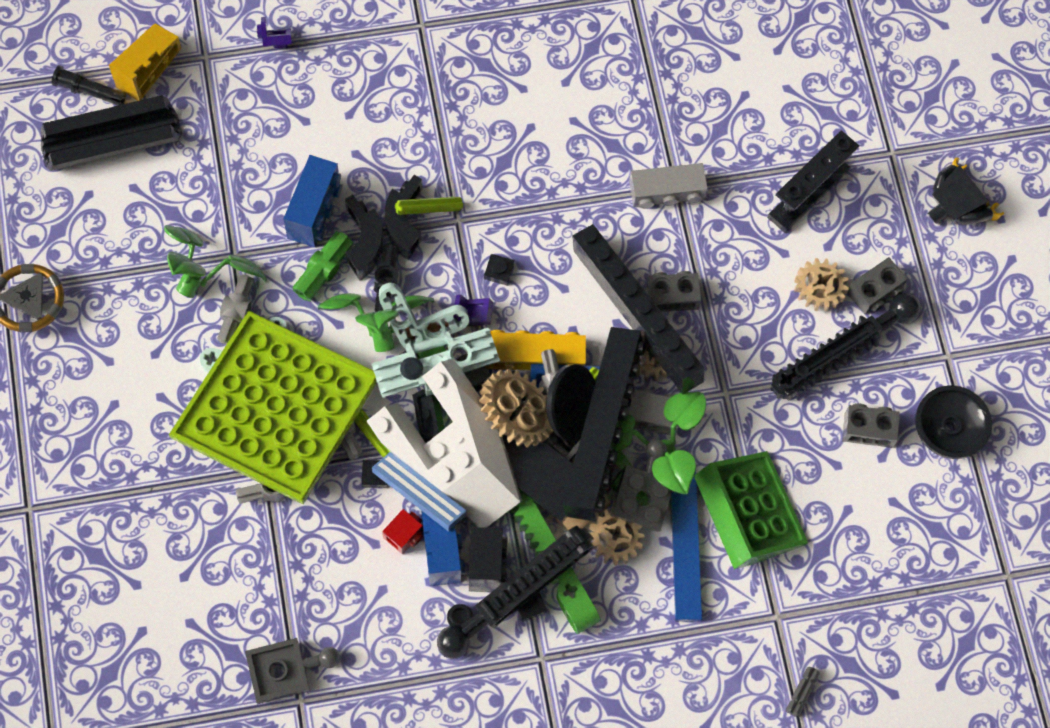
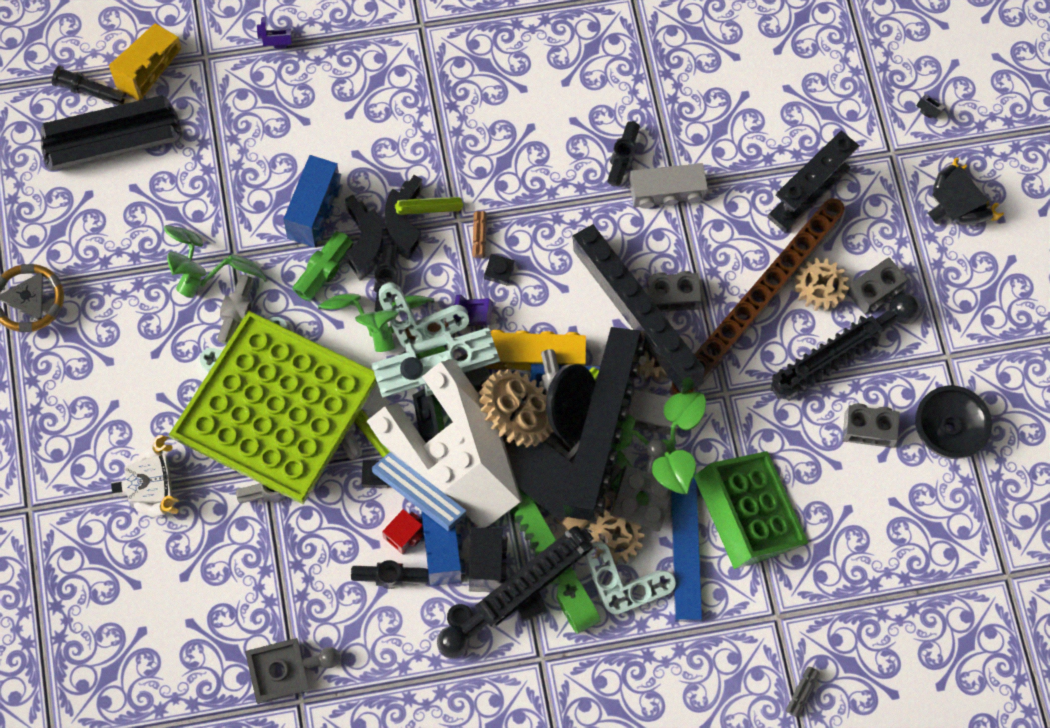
(149, 481): none -> white torso
(375, 573): none -> black axle
(479, 234): none -> medium nougat axle
(616, 588): none -> light aqua beam
(619, 162): none -> black axle
(766, 290): none -> reddish brown beam
(930, 107): none -> black plate

